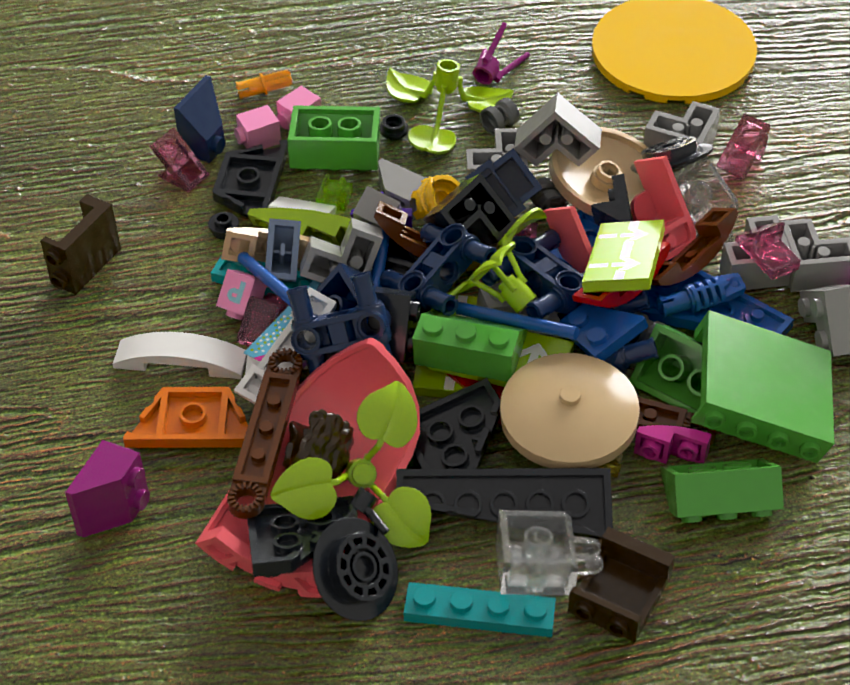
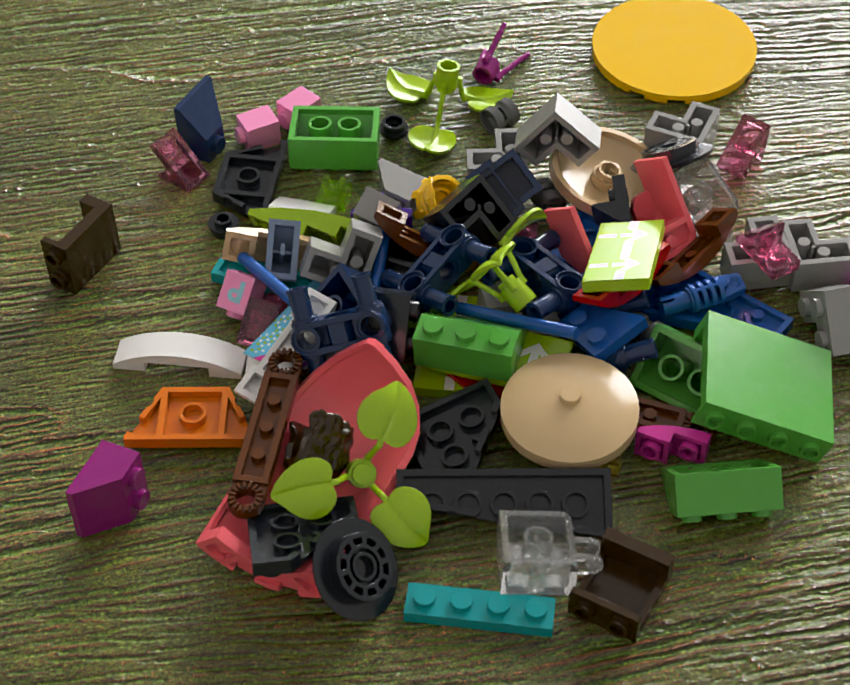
(264, 84): light orange axle -> none
(364, 502): black hand -> none

